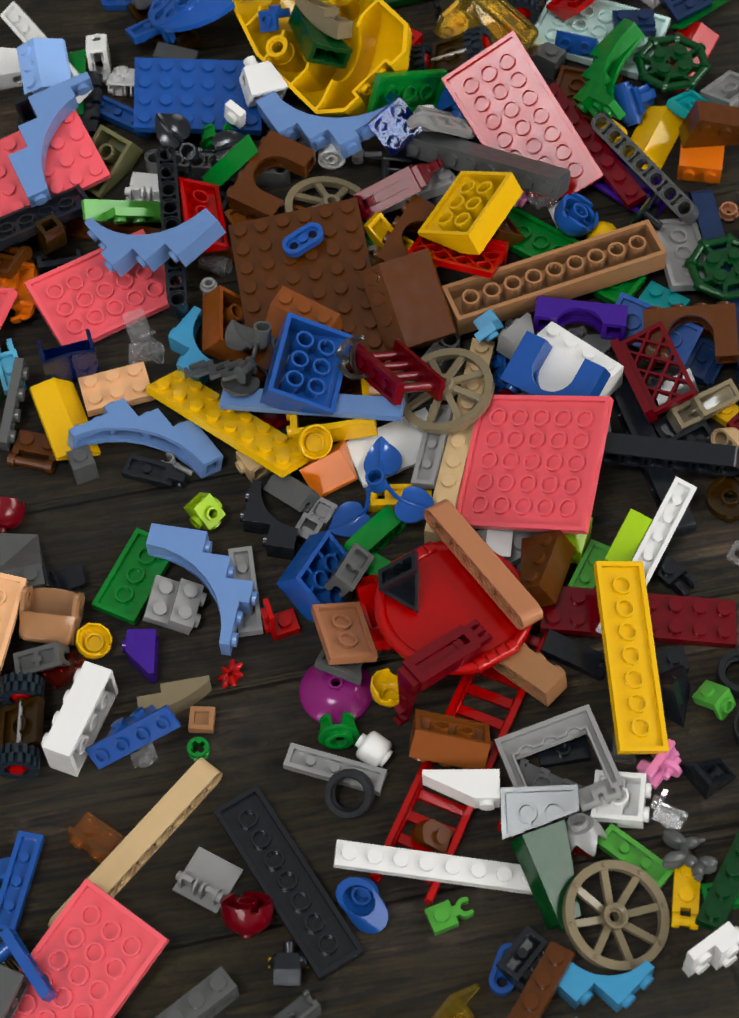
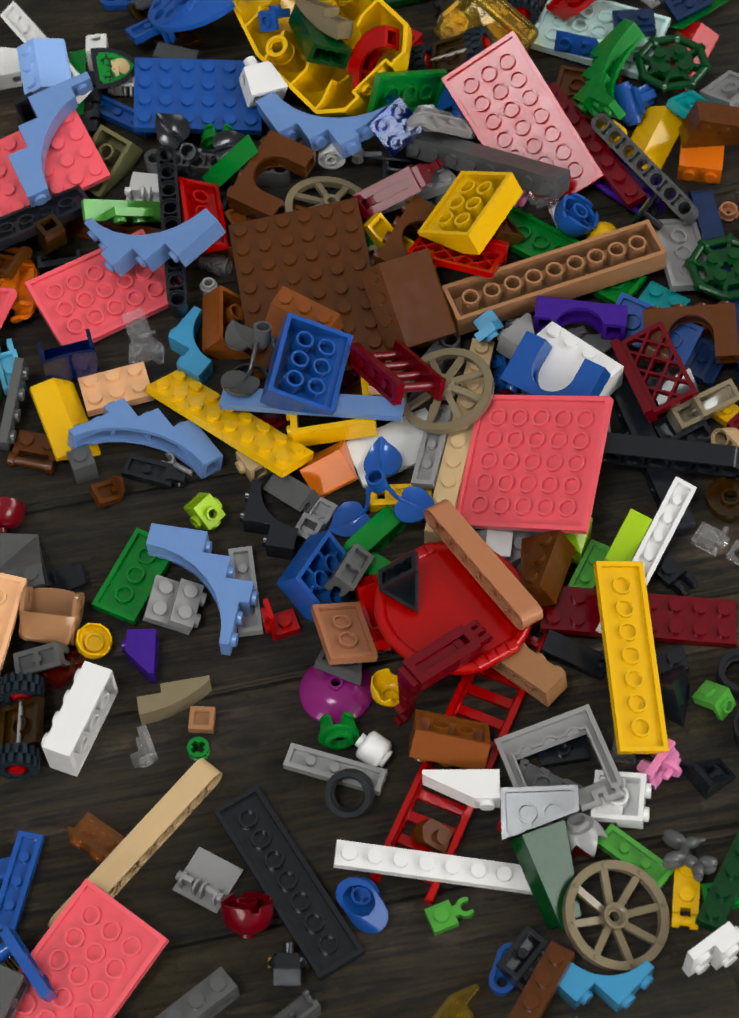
(108, 491): none -> reddish brown plate
(111, 67): none -> shield
(132, 733): blue bracket -> none
(231, 674): red plant -> none
(234, 114): white plate -> none
(241, 370): dark grey piece -> none
(302, 239): blue plate -> none
(314, 441): yellow hair -> none
(344, 359): clear smoke helmet -> none
(370, 49): none -> red arch
(548, 59): dark grey slope -> none
(667, 815): clear bracket -> none
(710, 538): none -> clear bracket

